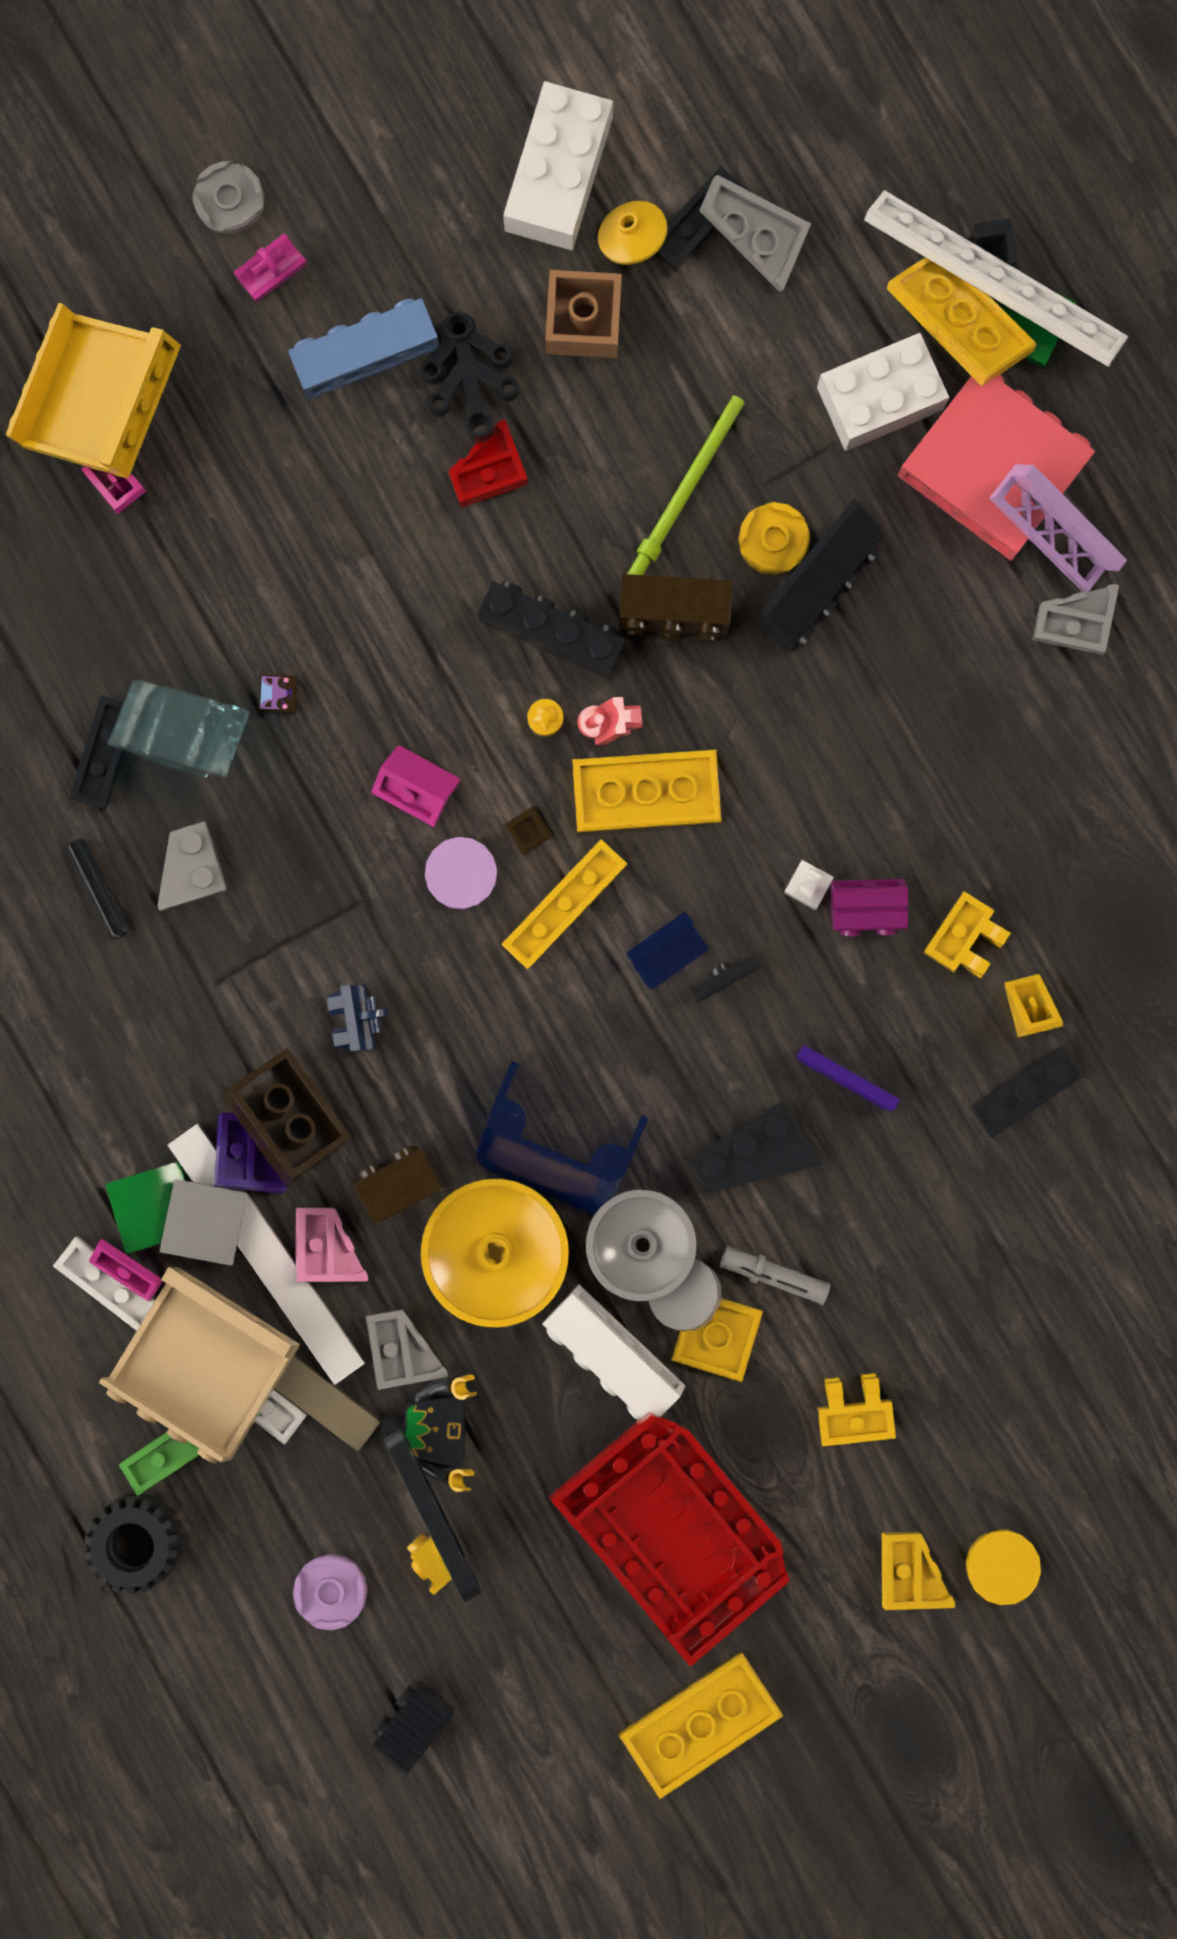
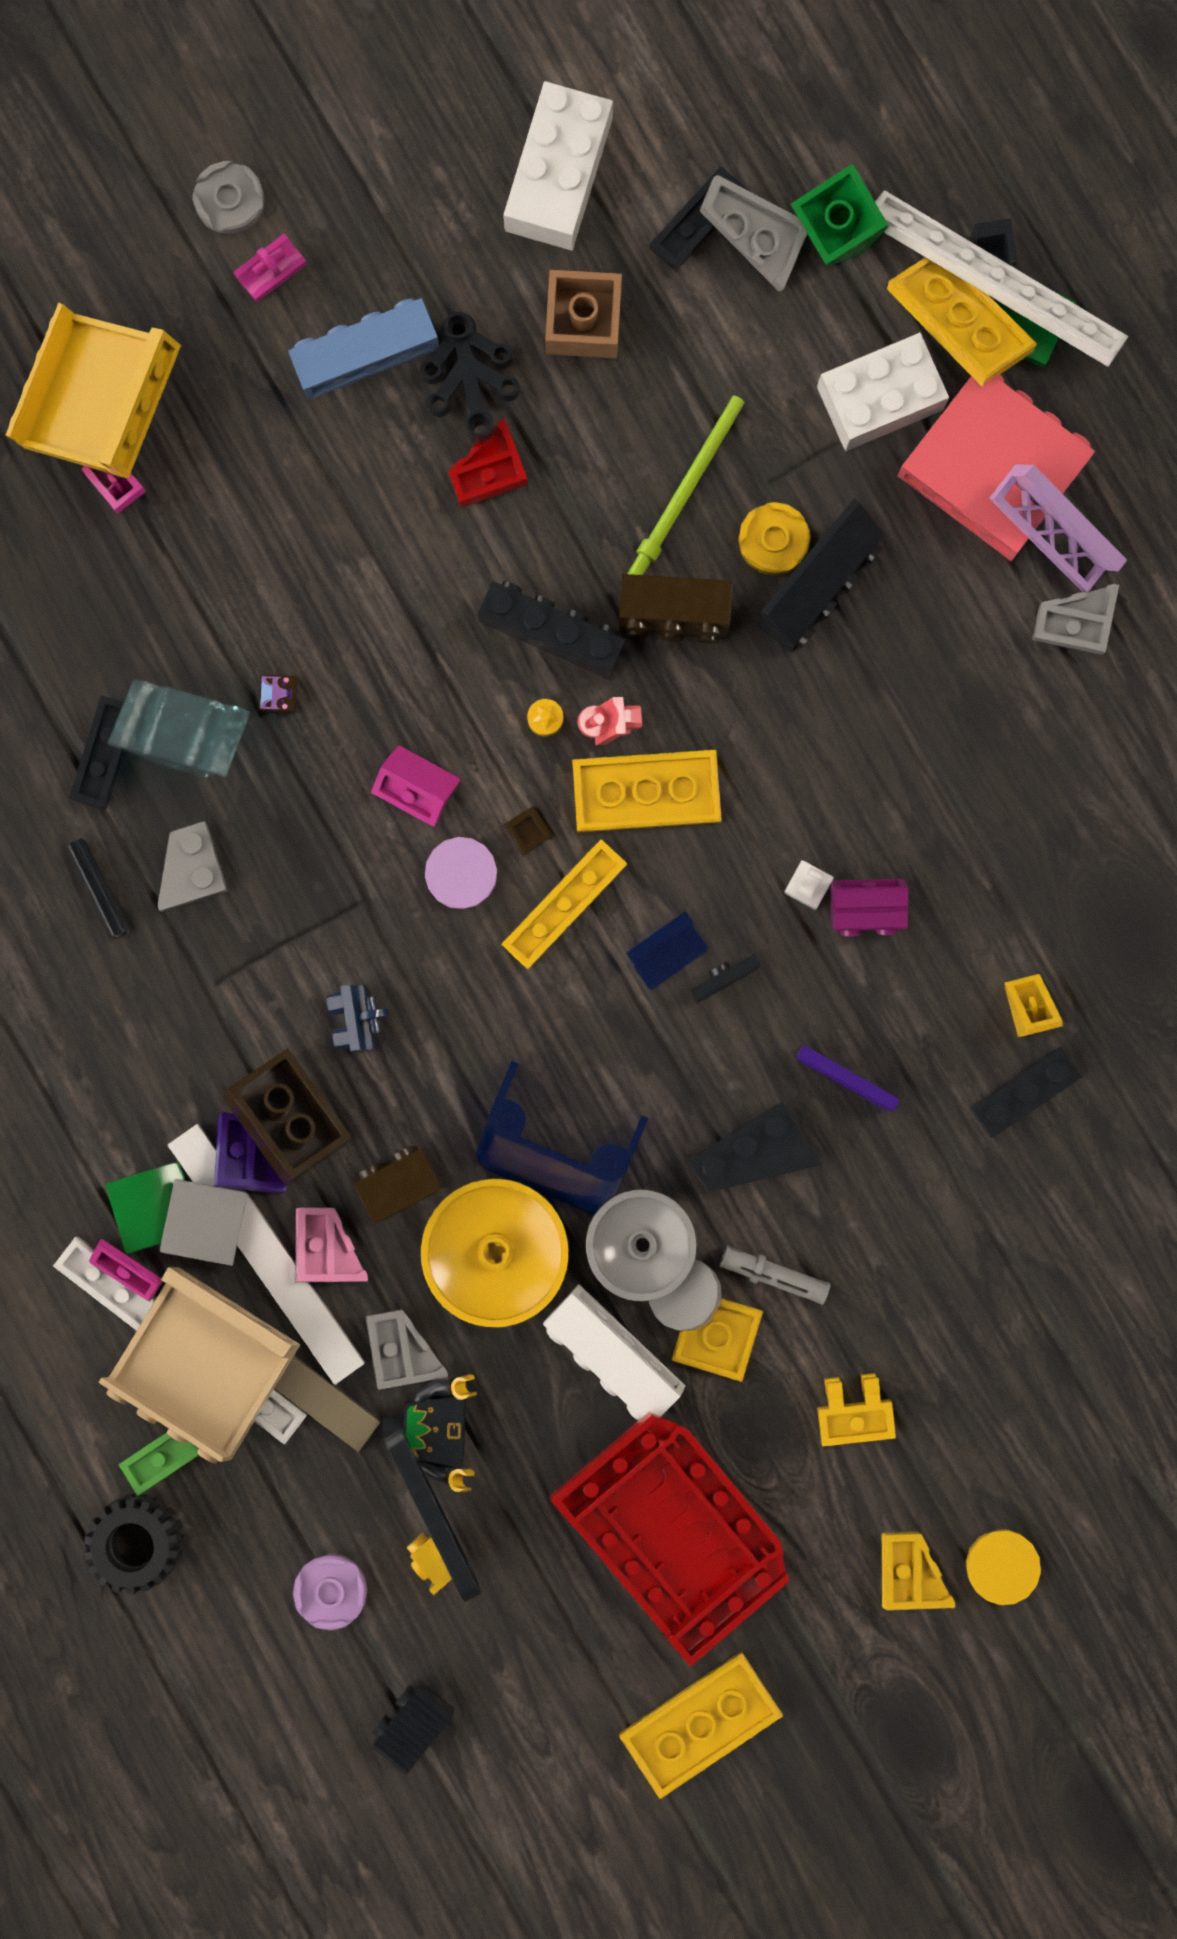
(636, 242): yellow dish -> none
(840, 217): none -> green slope
(959, 932): yellow plate -> none

